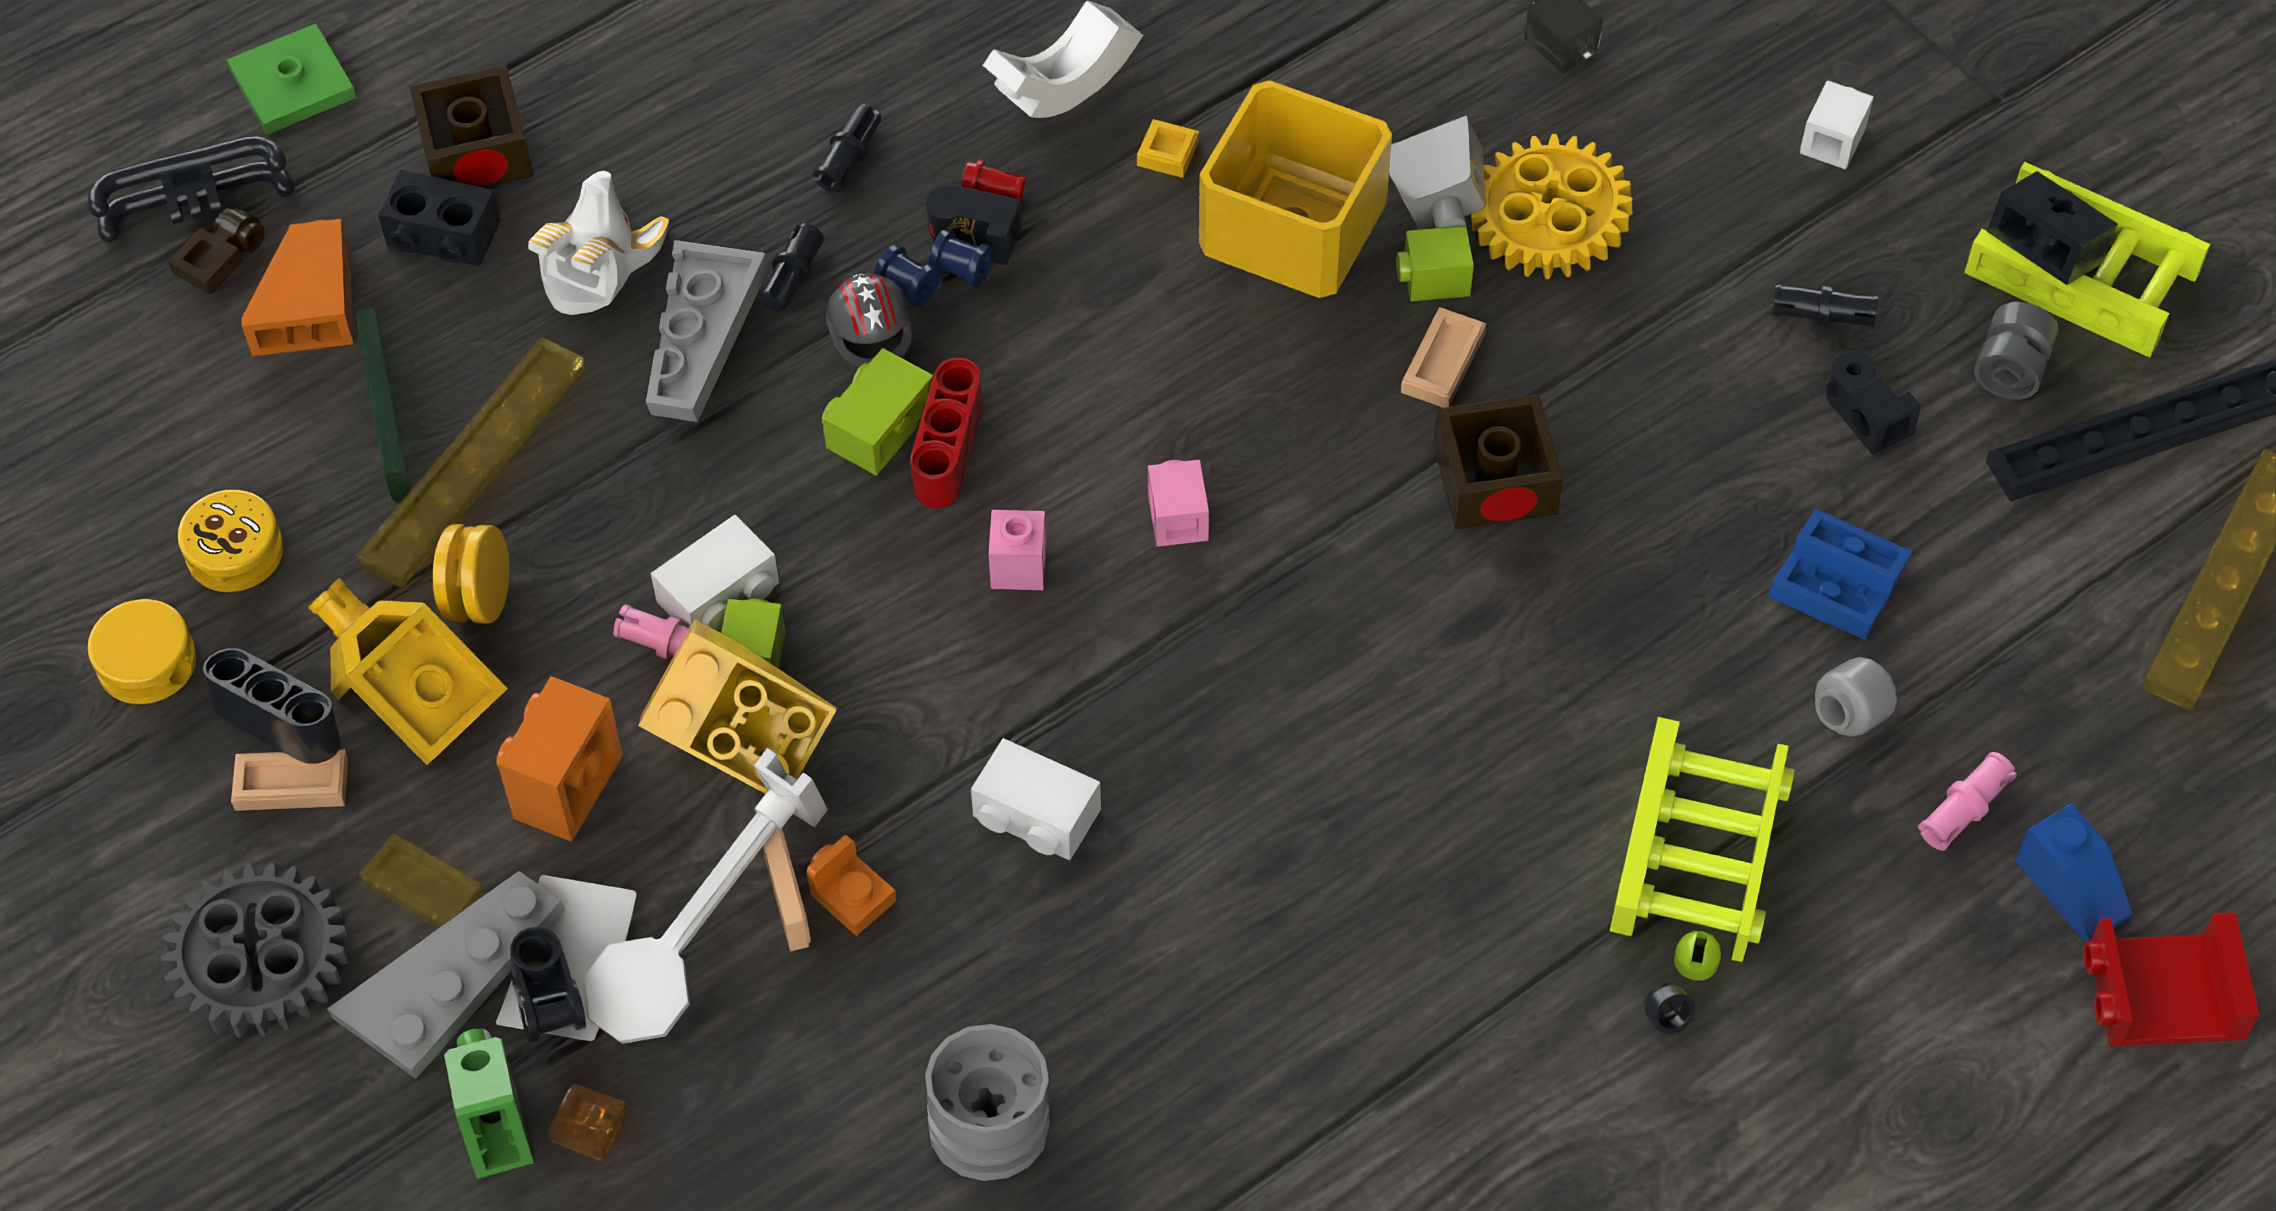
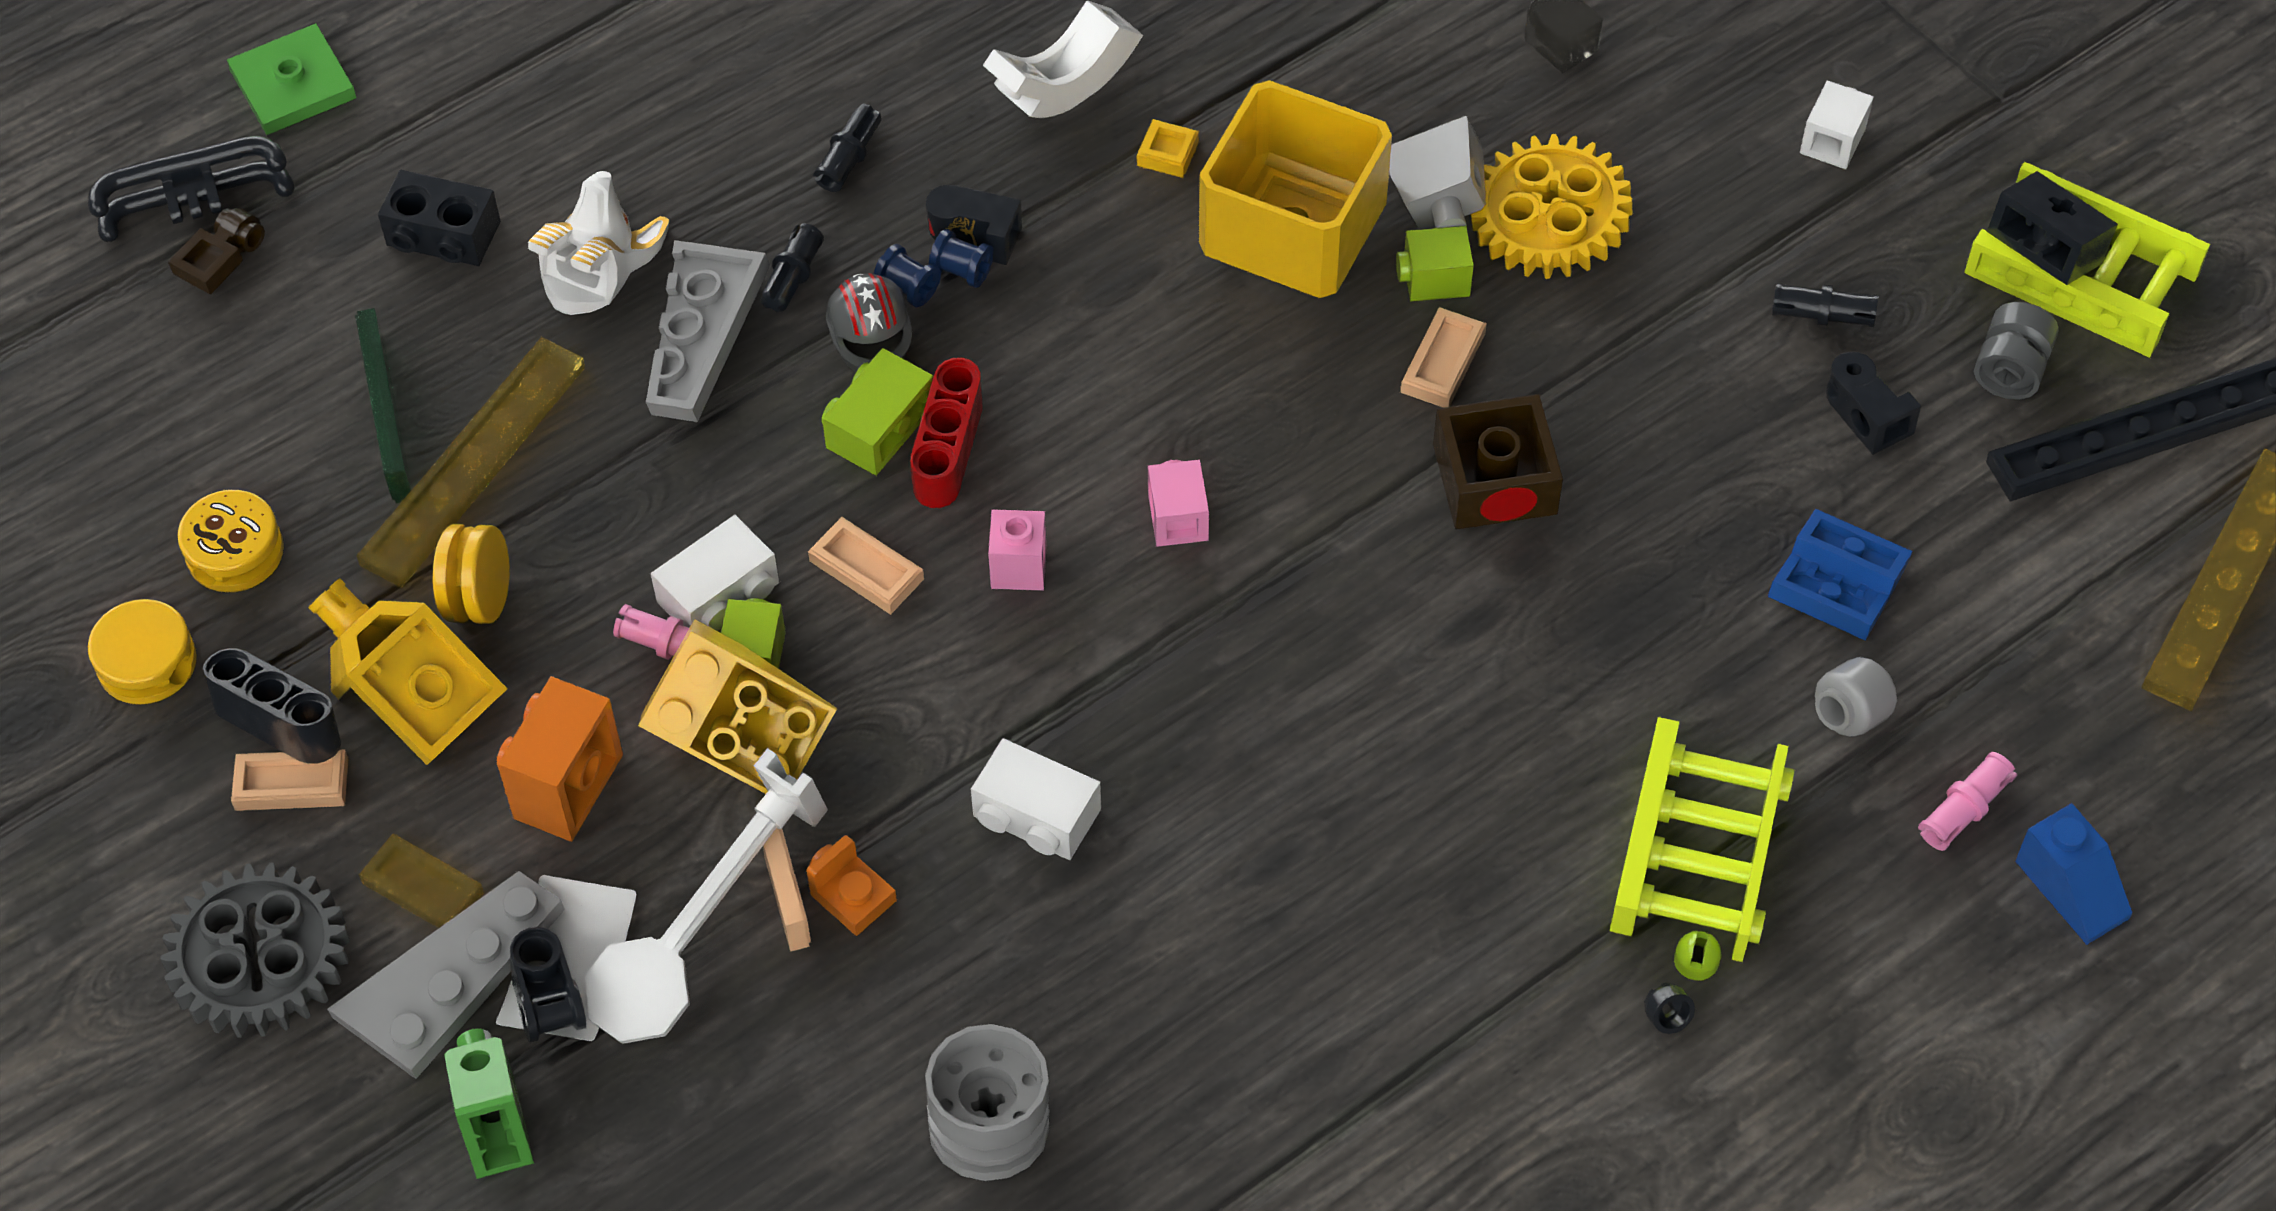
(304, 293): orange slope -> none
(472, 128): dark brown brick -> none
(587, 1121): clear orange tile -> none
(866, 565): none -> light nougat tile
(993, 180): red pin -> none
(2172, 985): red panel -> none

